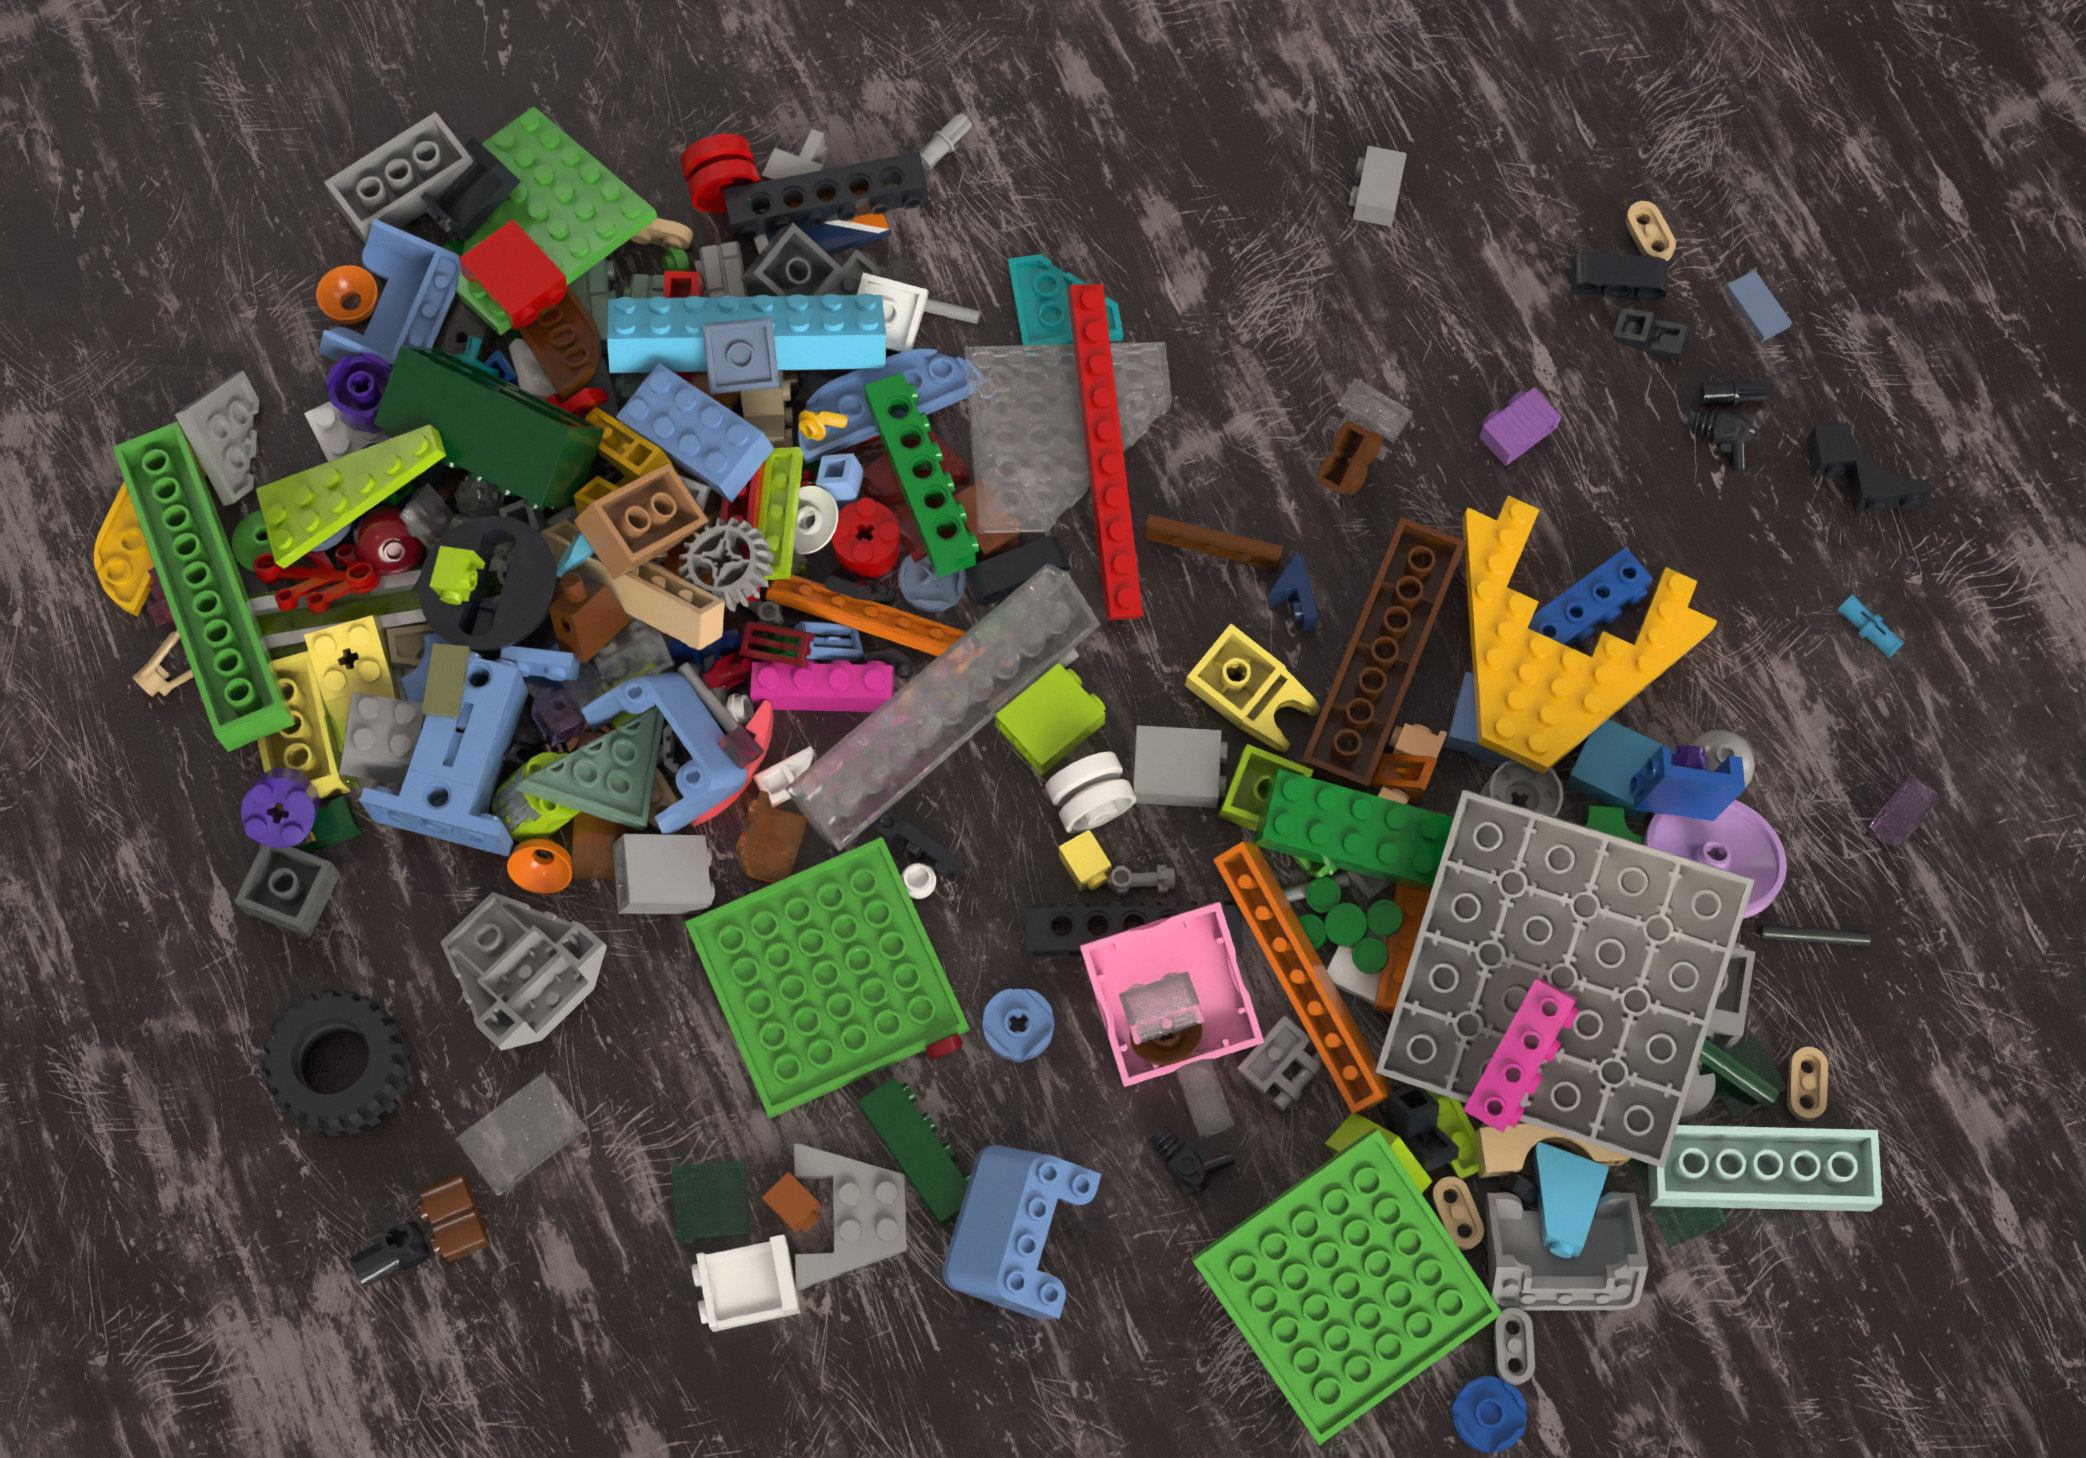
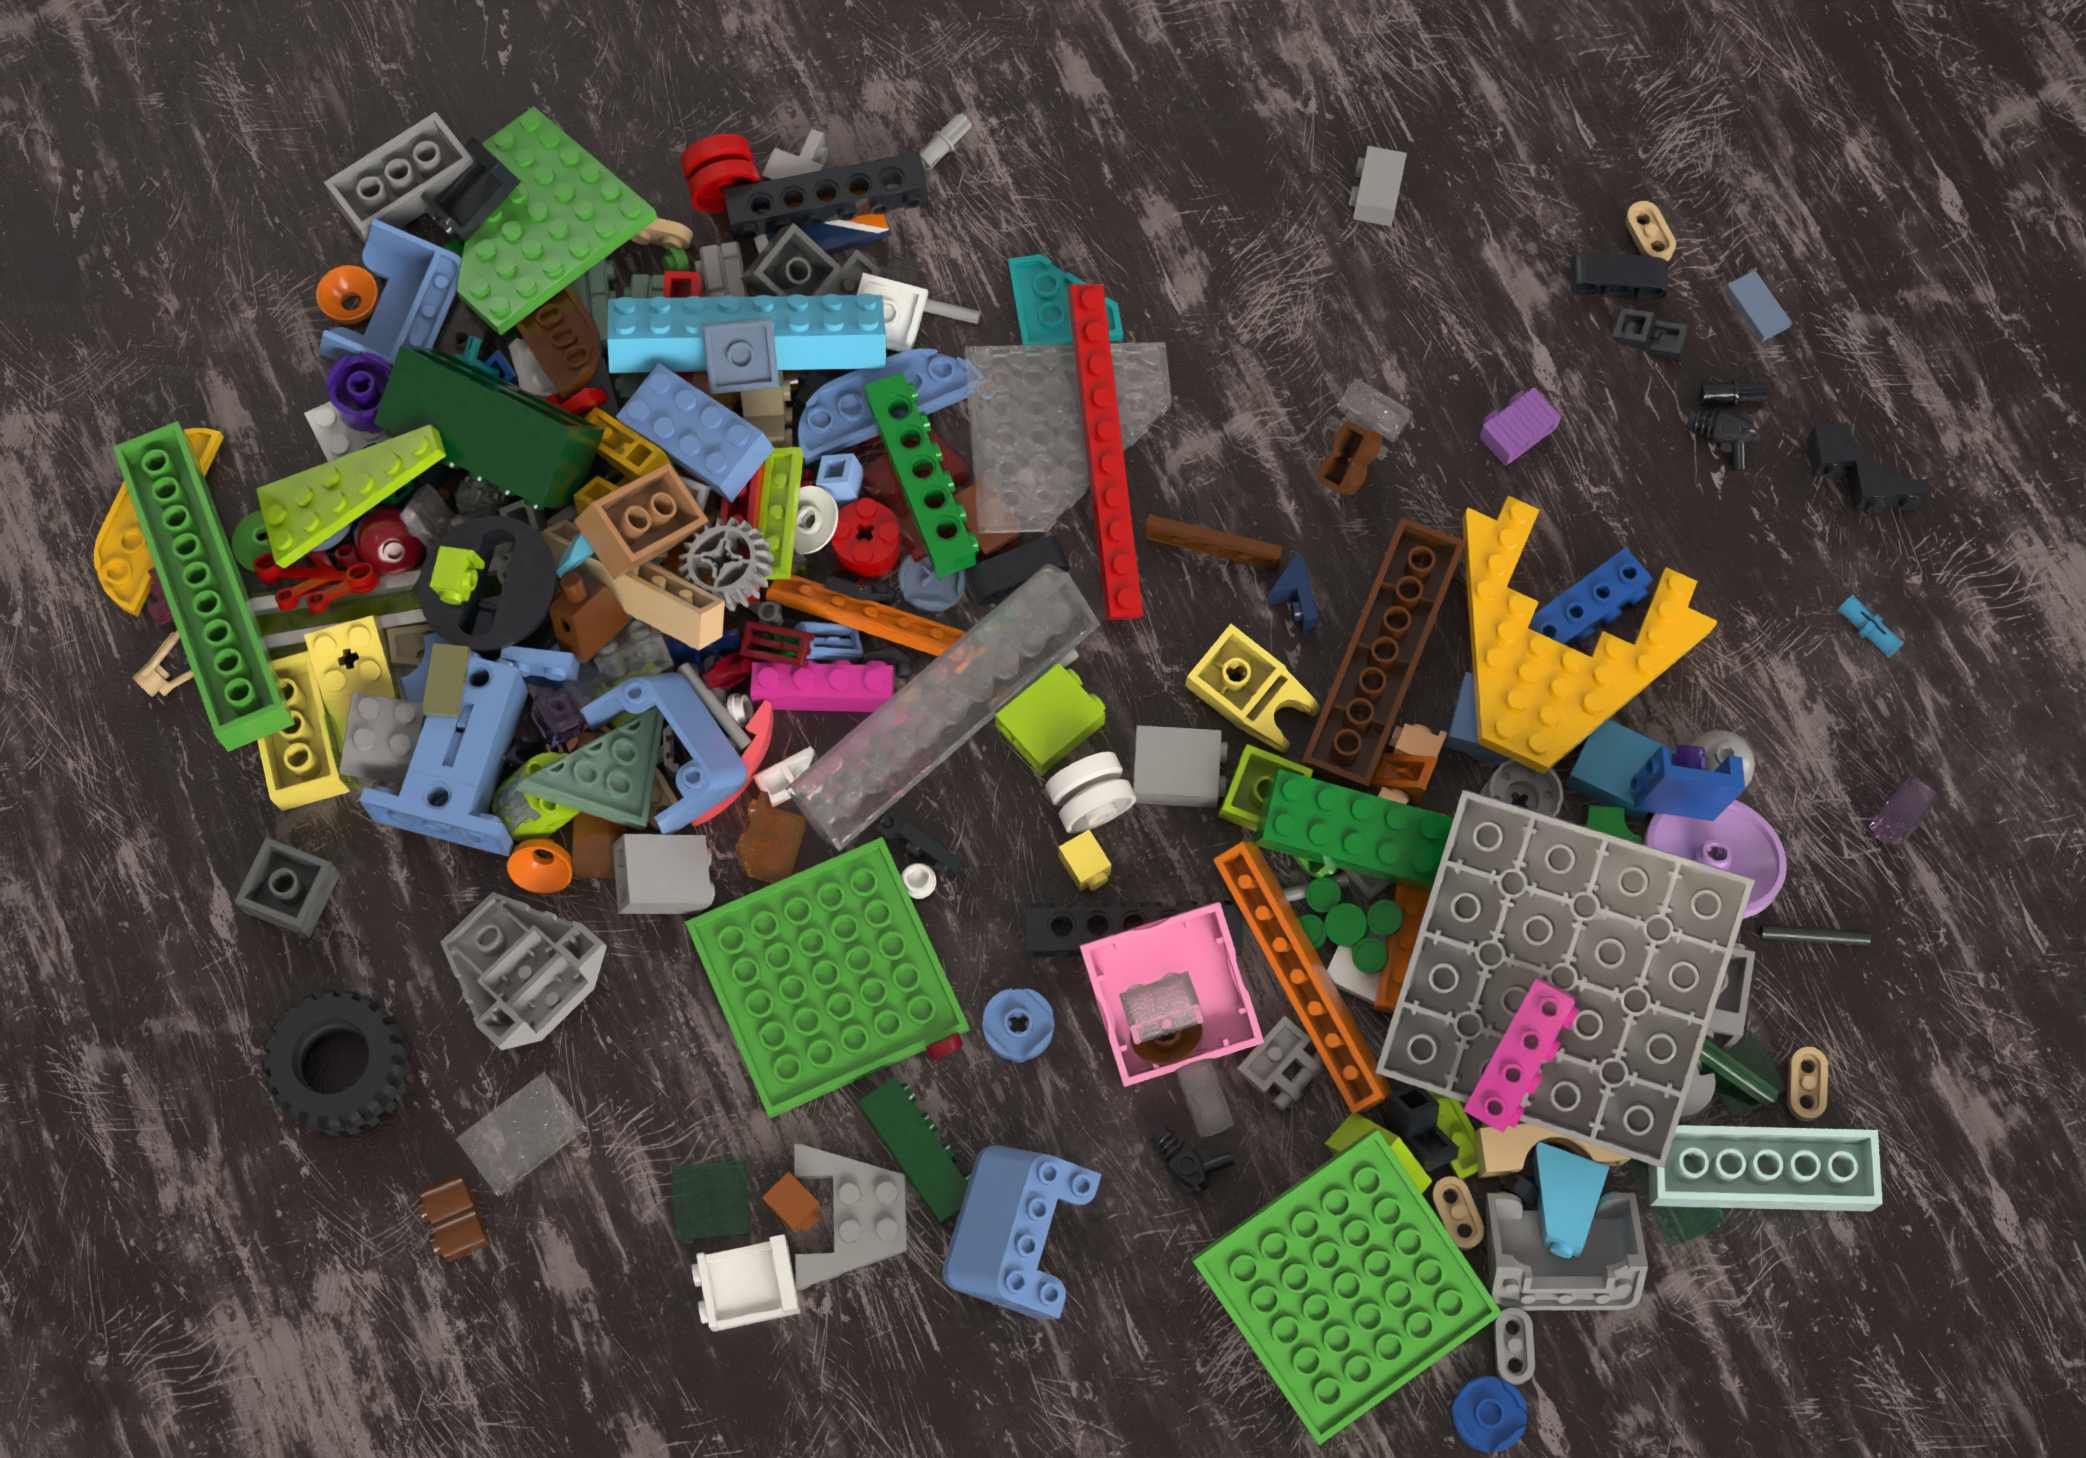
(223, 434): light grey plate -> none
(277, 828): dark purple brick -> none
(331, 826): dark green leg -> none
(398, 1249): black piece -> none
(514, 274): red panel -> none
(740, 747): clear smoke tile -> none
(813, 424): yellow plate -> none
(1122, 879): light grey bar -> none

